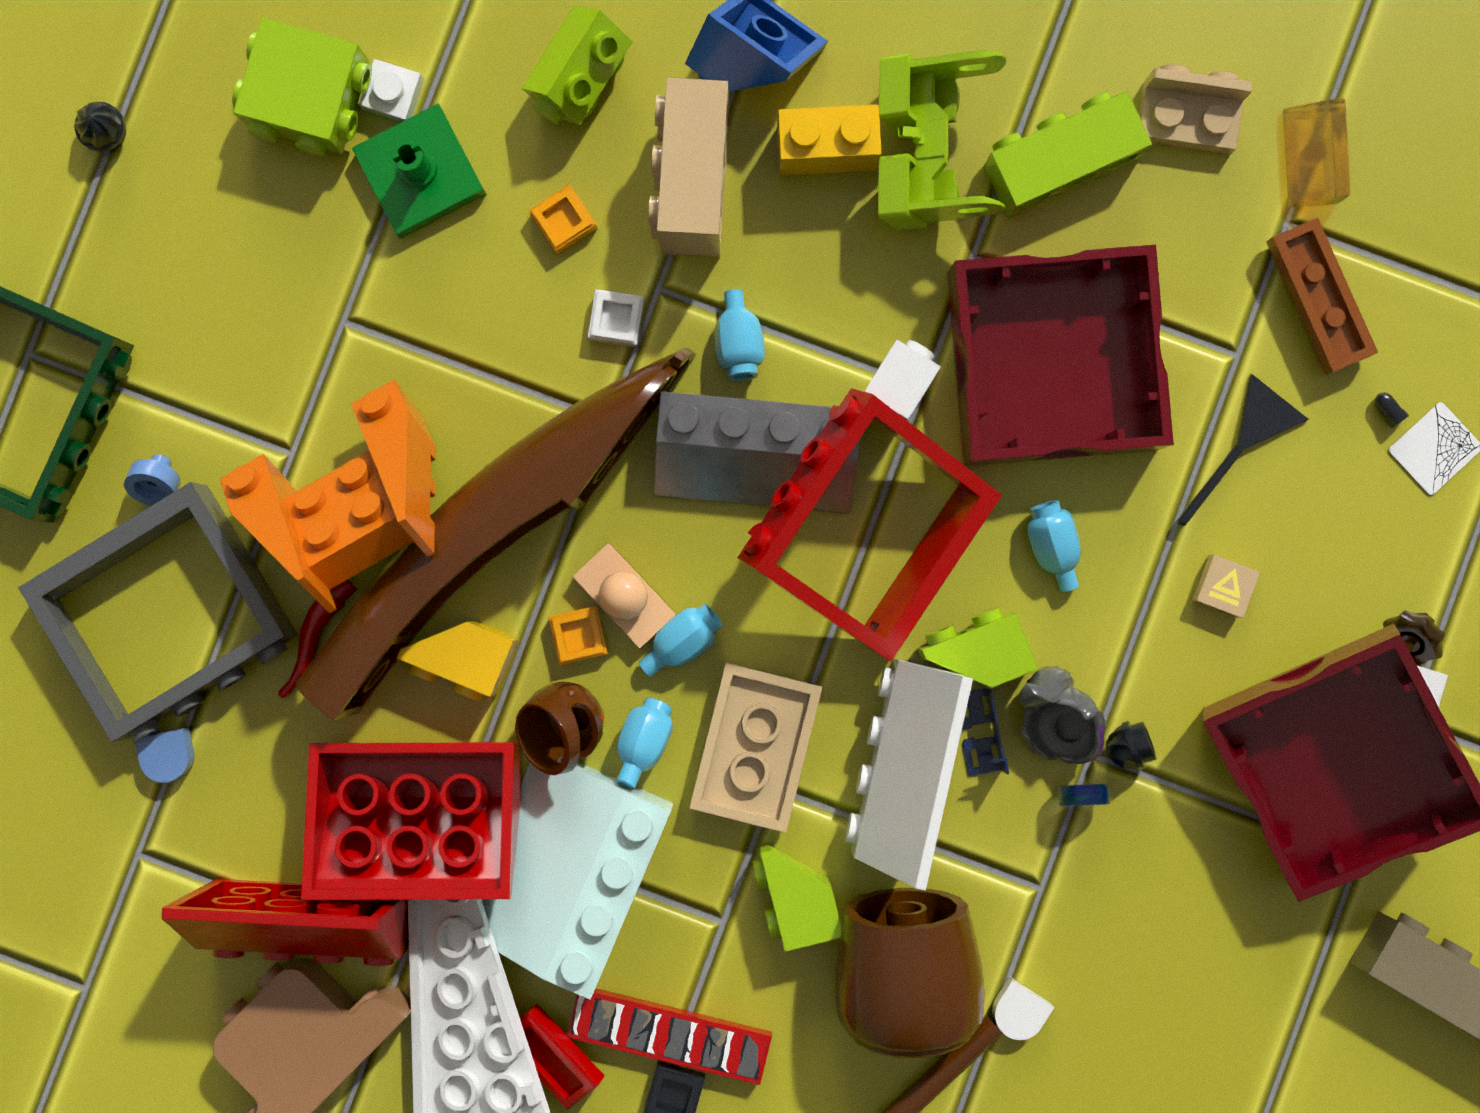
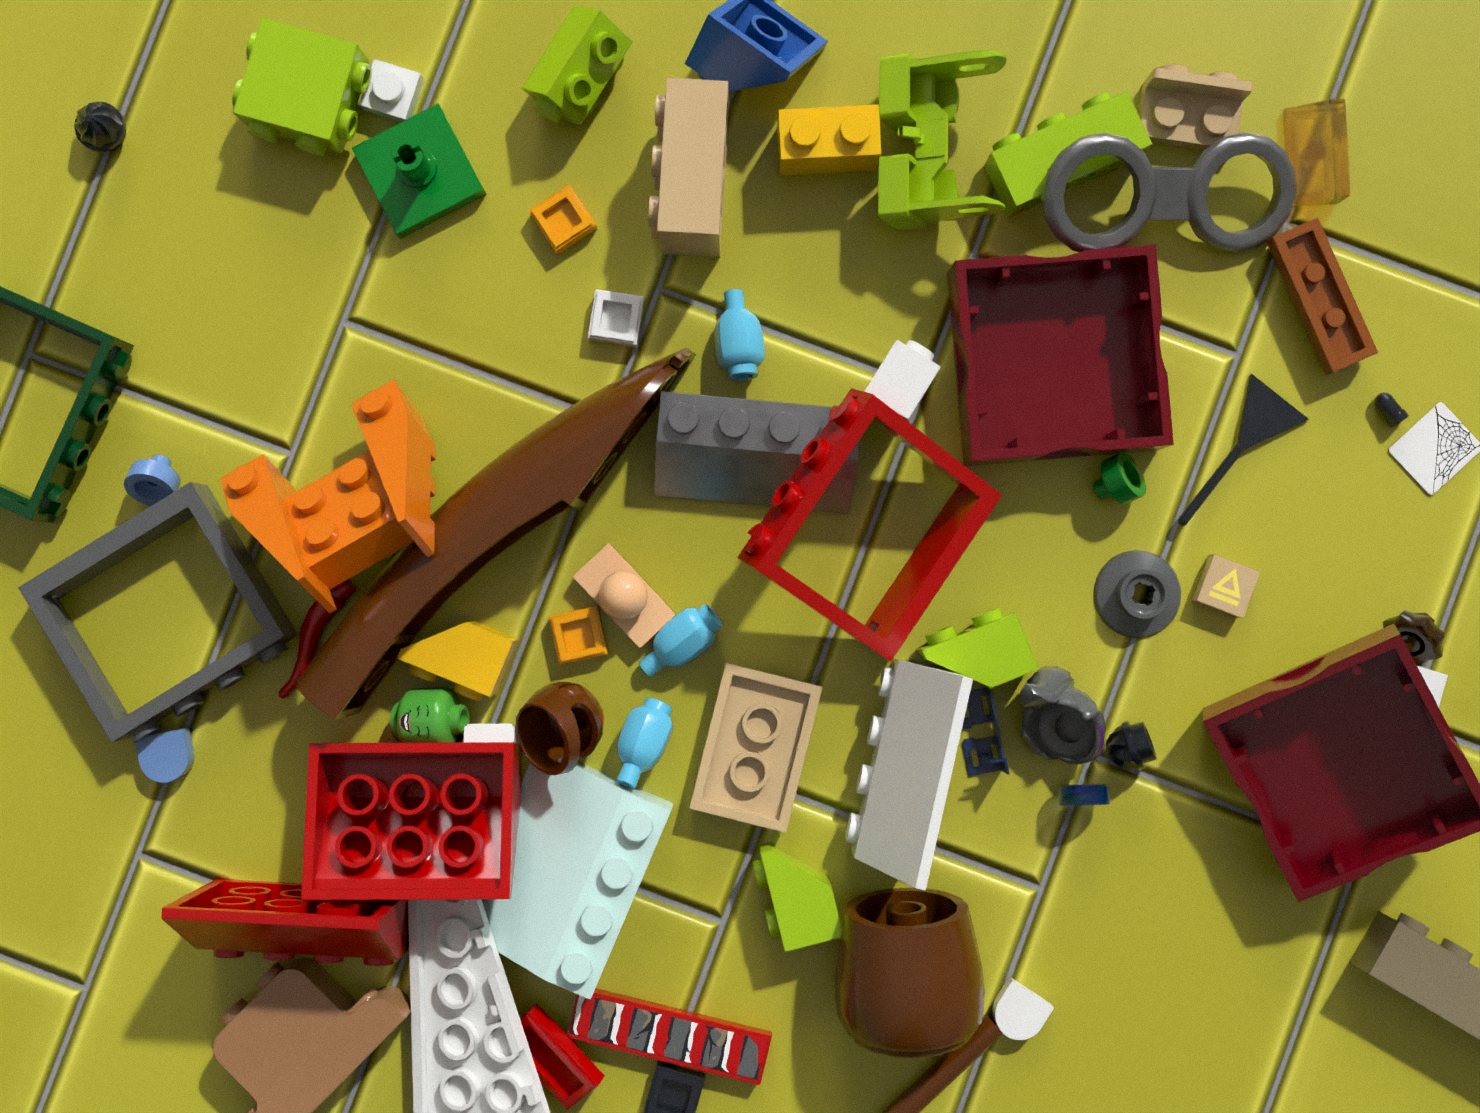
(429, 716): none -> bright green head
(490, 733): none -> white tile
(1055, 542): medium azure plant -> none
(1116, 588): none -> dark grey piece
(1120, 479): none -> green tile
(1169, 192): none -> flat silver bar

